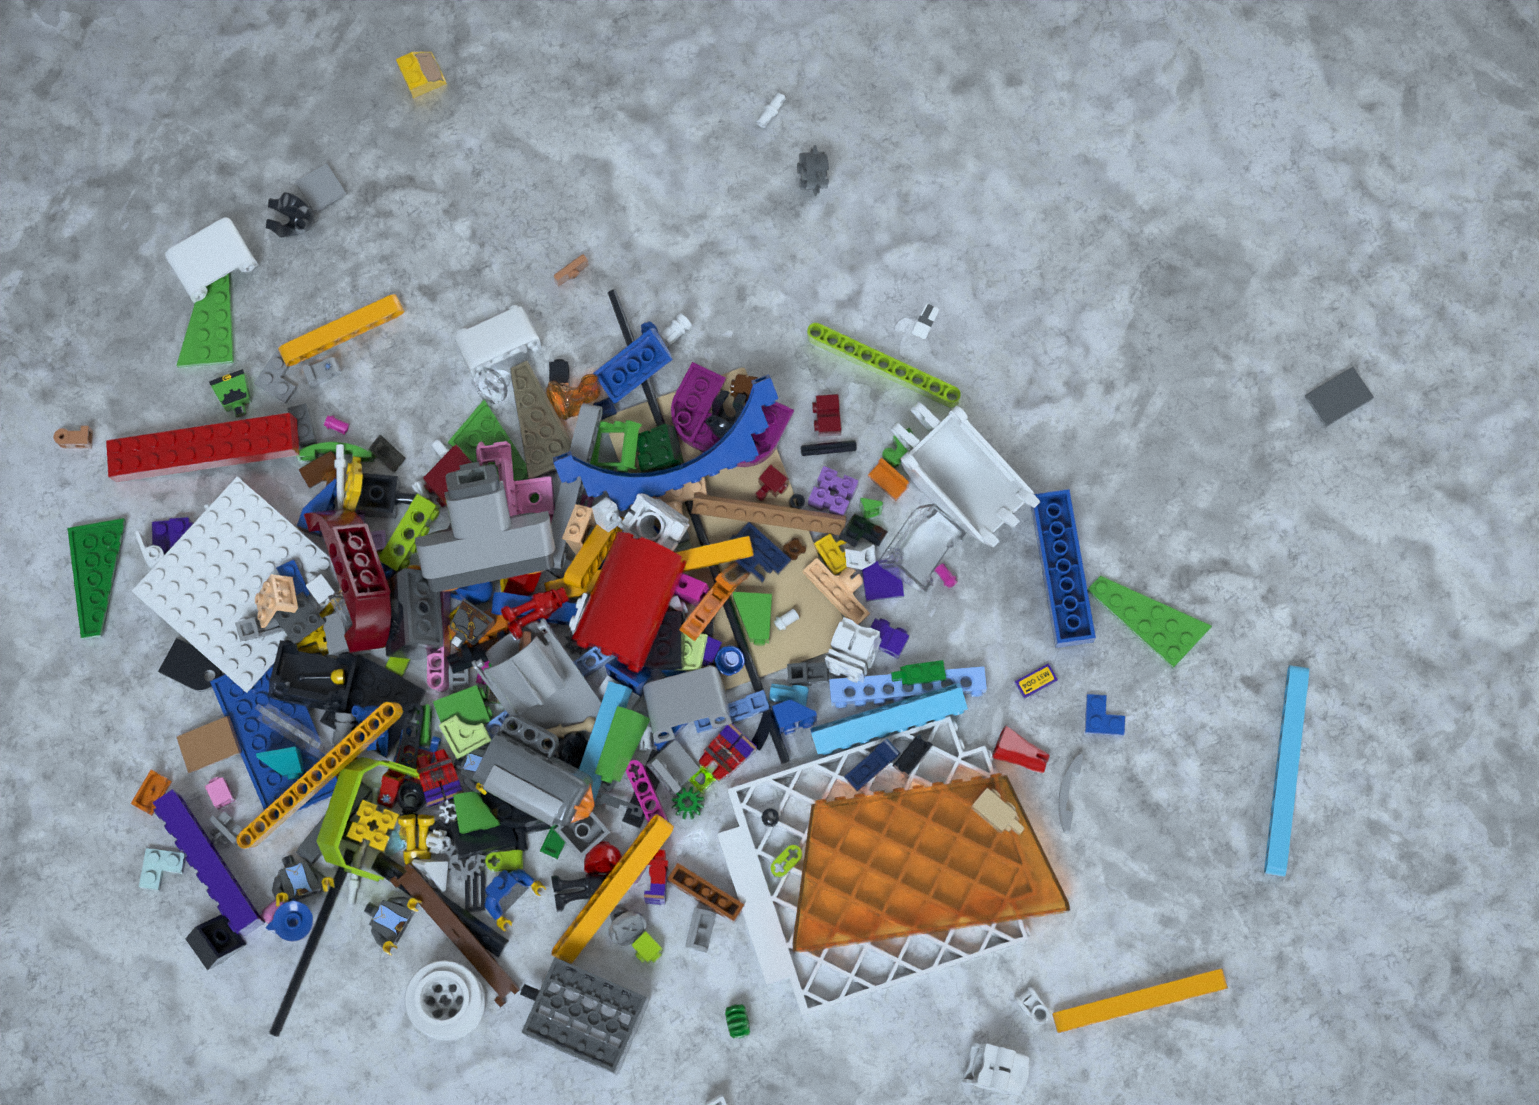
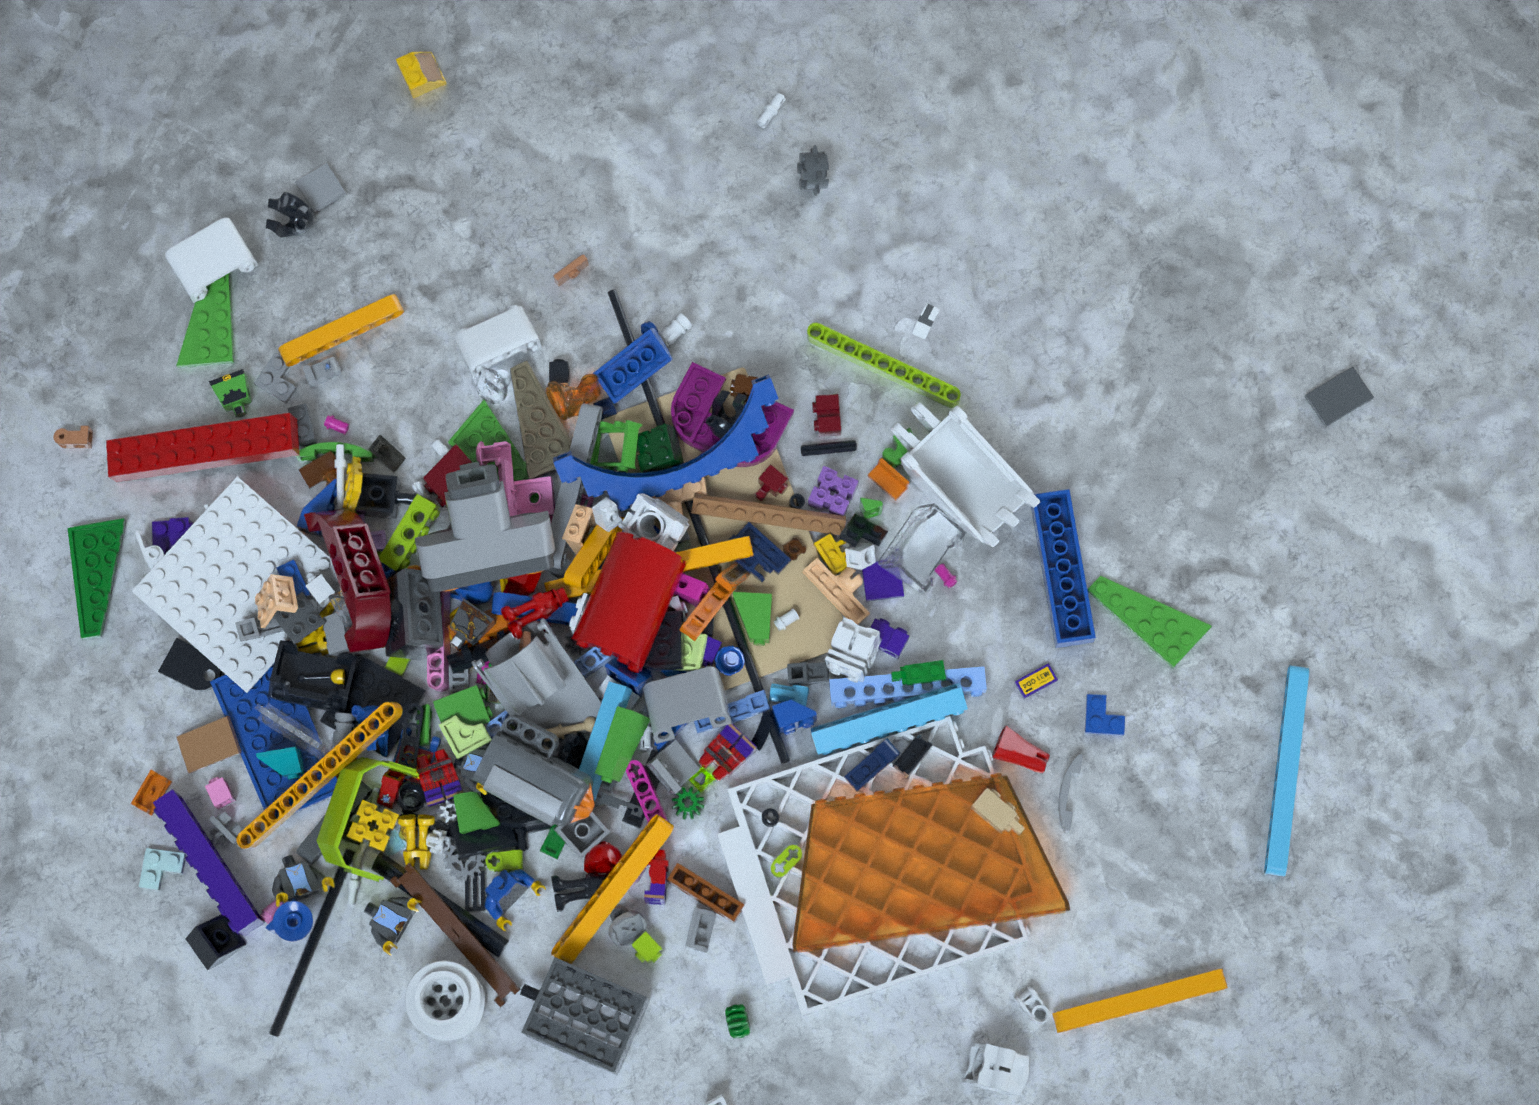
(433, 871): white slope -> none

